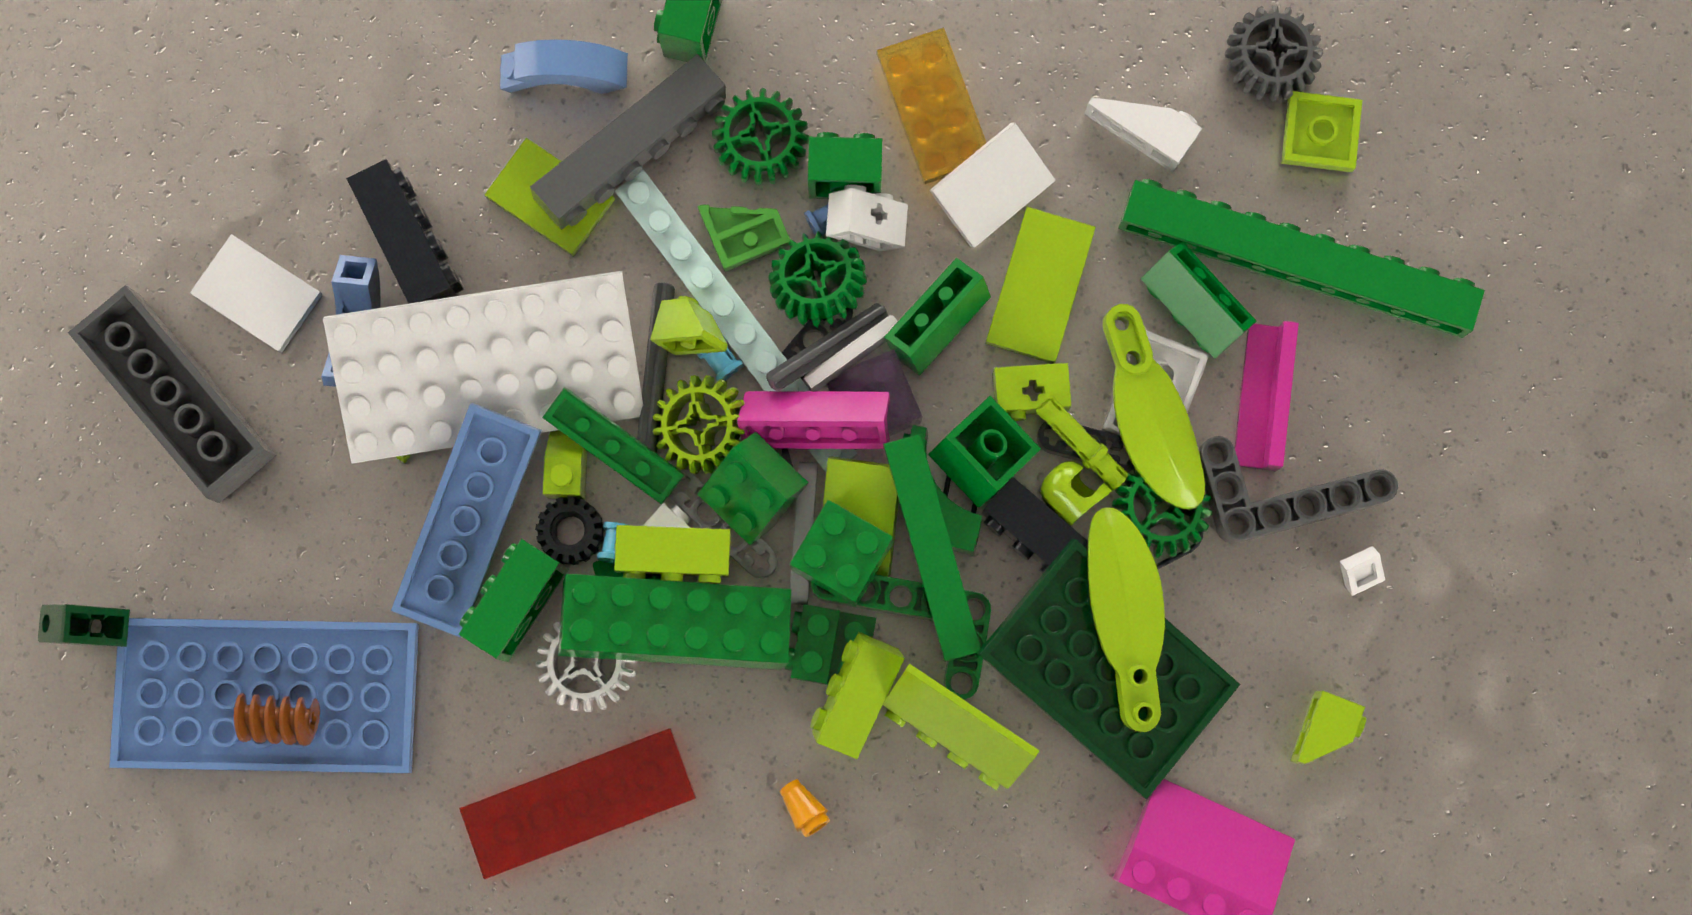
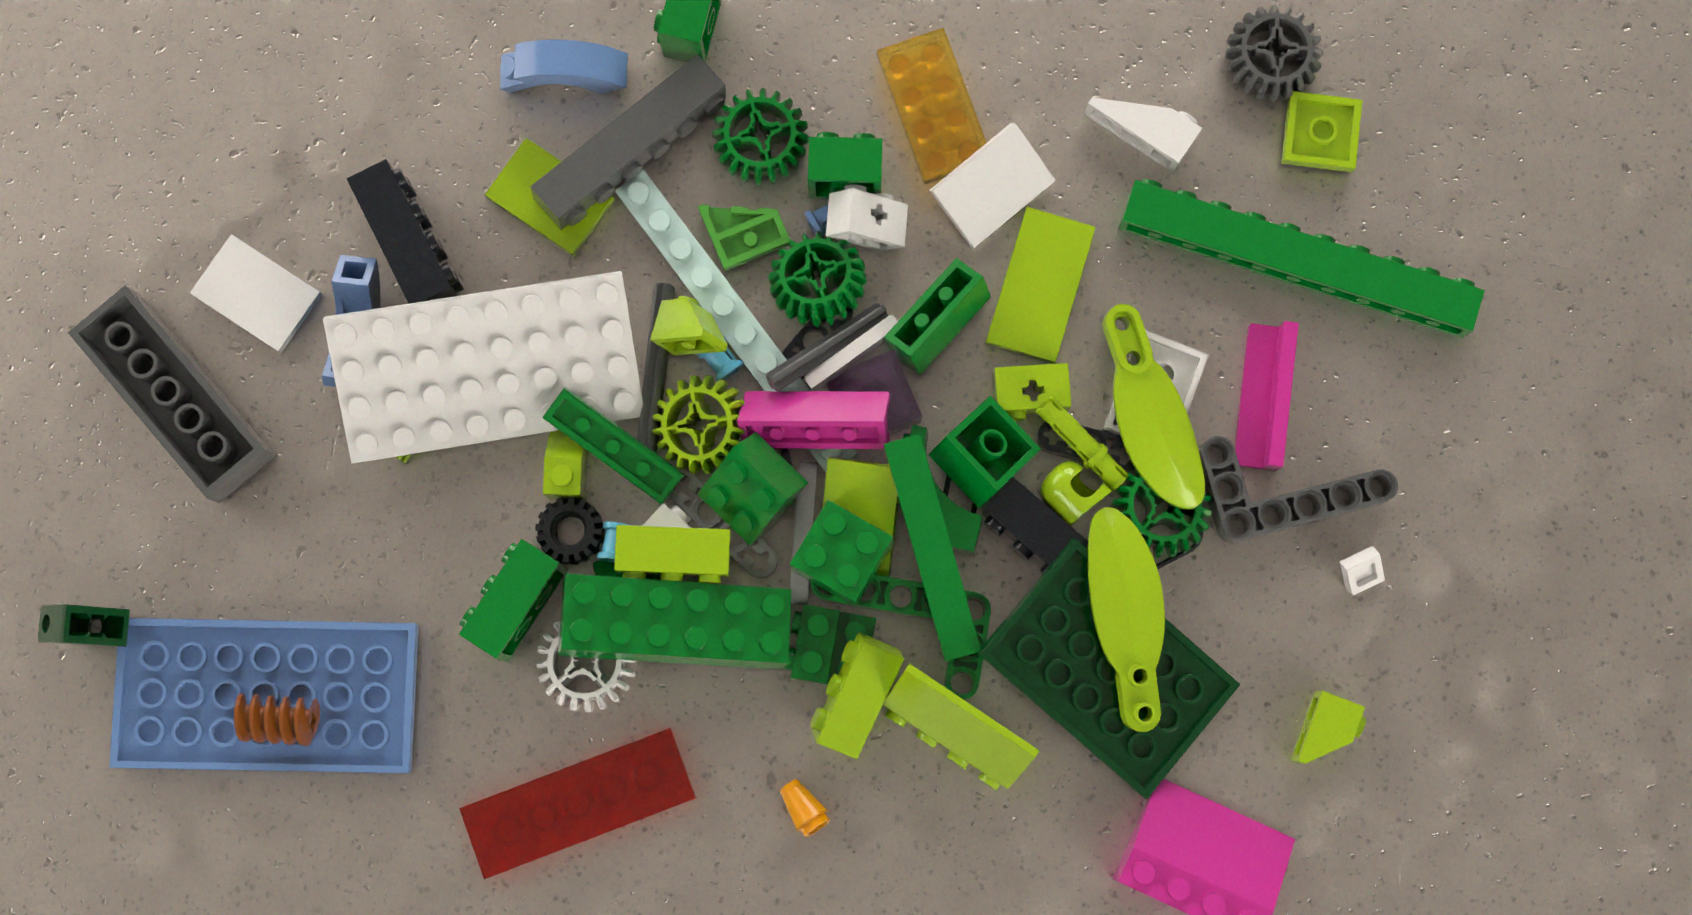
(466, 519): medium blue plate -> none
(1198, 300): green brick -> none

